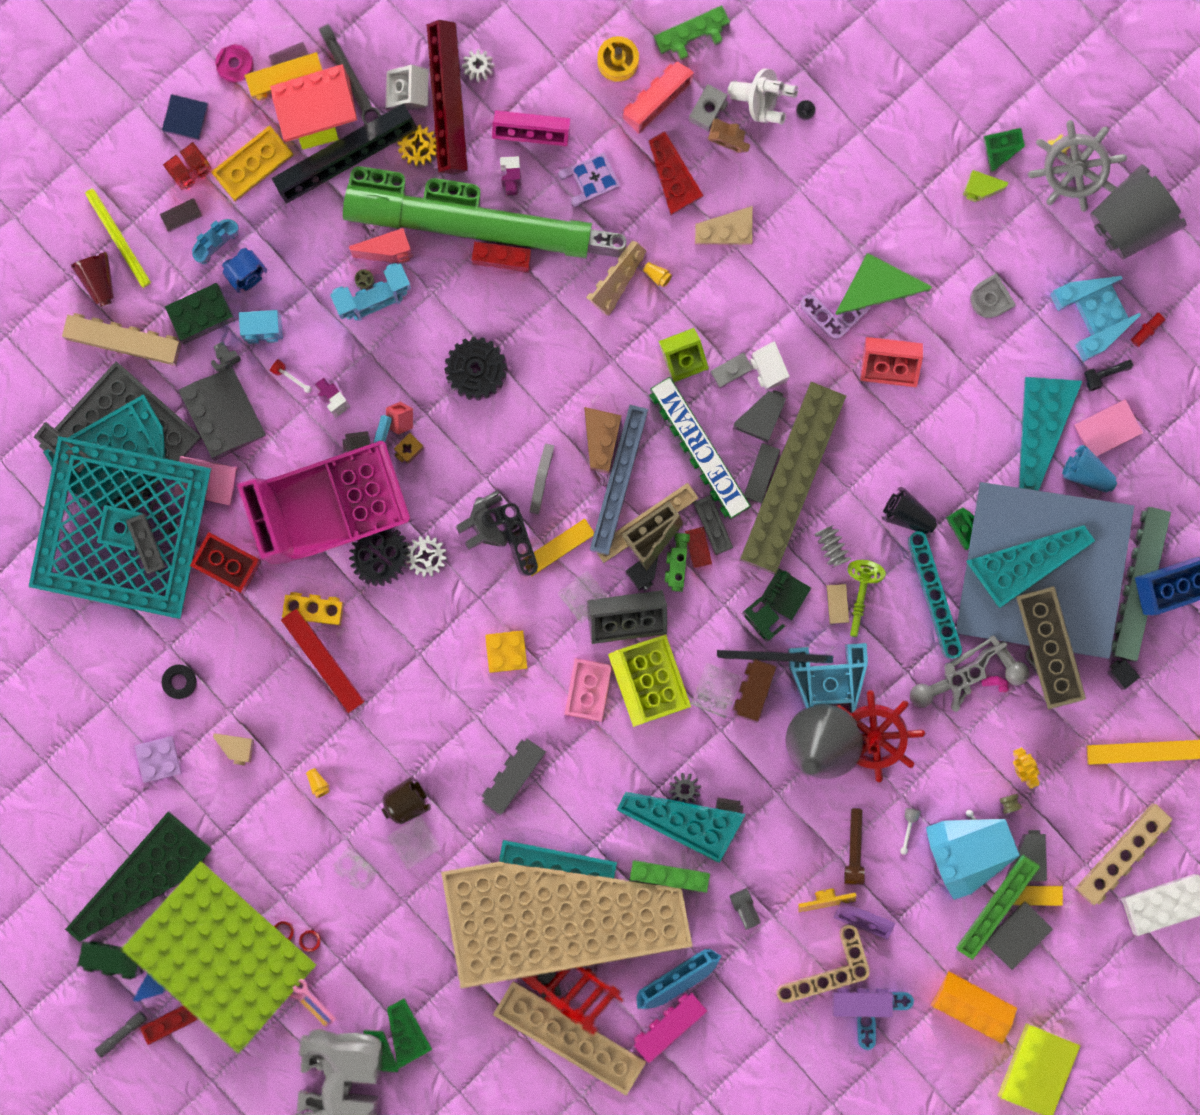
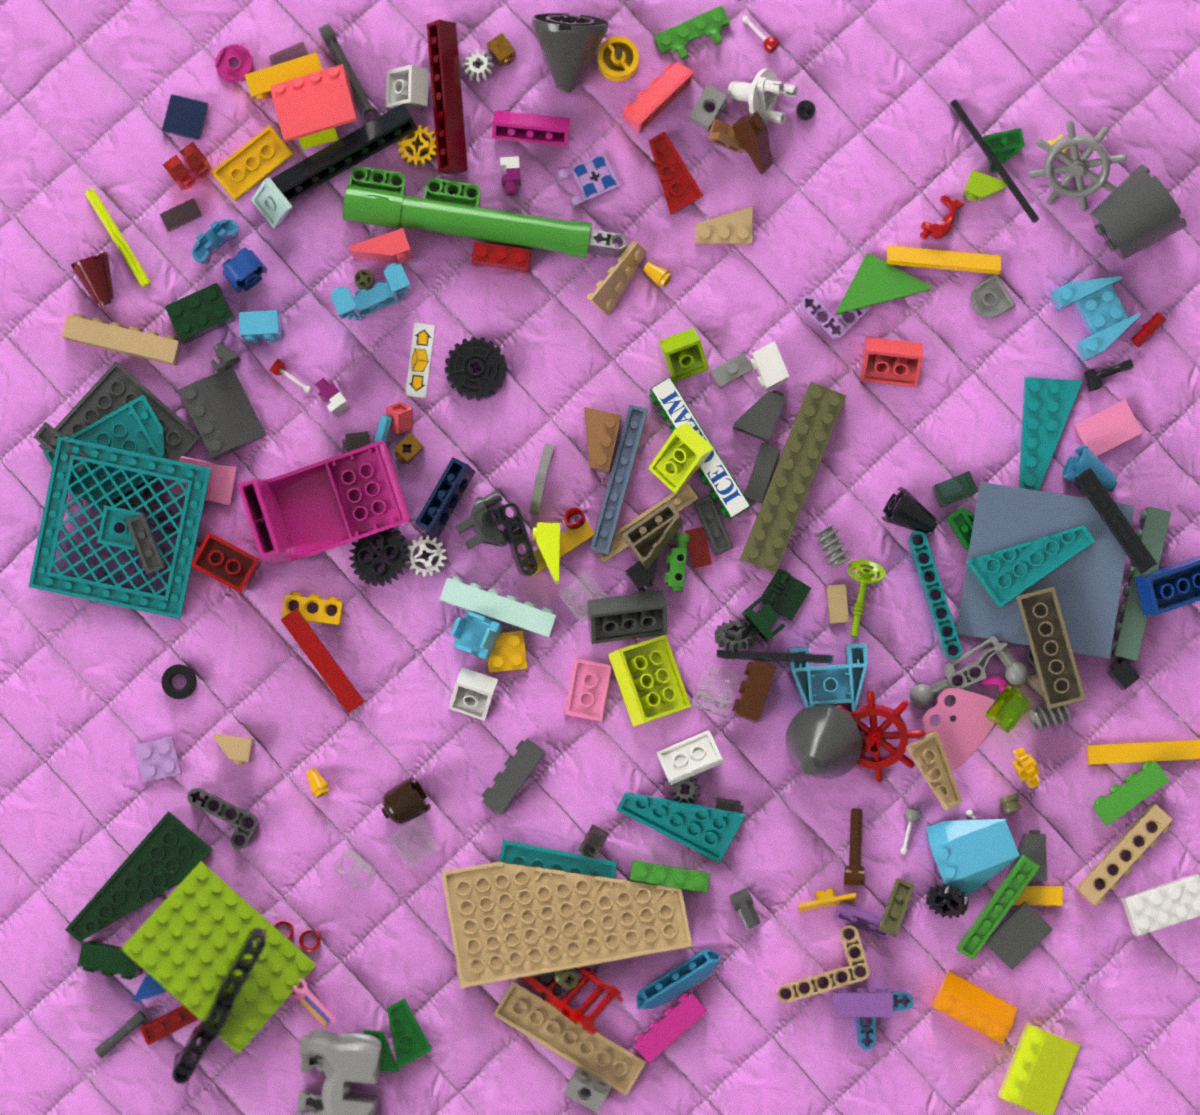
(221, 813): none -> dark grey beam
(221, 1006): none -> black beam
(271, 203): none -> light aqua tile
(420, 360): none -> sticker
(445, 497): none -> dark blue brick
(473, 693): none -> white slope
(475, 634): none -> medium azure panel
(497, 607): none -> light aqua brick
(501, 50): none -> pearl gold brick
(548, 541): none -> neon yellow slope
(562, 976): none -> olive wheel
(568, 44): none -> dark grey cone
(573, 511): none -> red piece
(587, 1089): none -> light grey brick
(593, 842): none -> clear smoke brick
(680, 457): none -> neon yellow slope
(689, 757): none -> white tile
(735, 636): none -> dark grey gear
(755, 139): none -> reddish brown slope
(770, 44): none -> hinge
(896, 907): none -> olive plate
(935, 768): none -> tan wing
(941, 229): none -> red animal
(943, 259): none -> yellow tile
(947, 900): none -> black gear
(954, 489): none -> clear green panel
(969, 730): none -> bright pink piece
(994, 161): none -> black piece
(1008, 709): none -> clear neon green brick
(1047, 716): none -> light grey piece
(1115, 521): none -> black tile
(1130, 793): none -> bright green brick

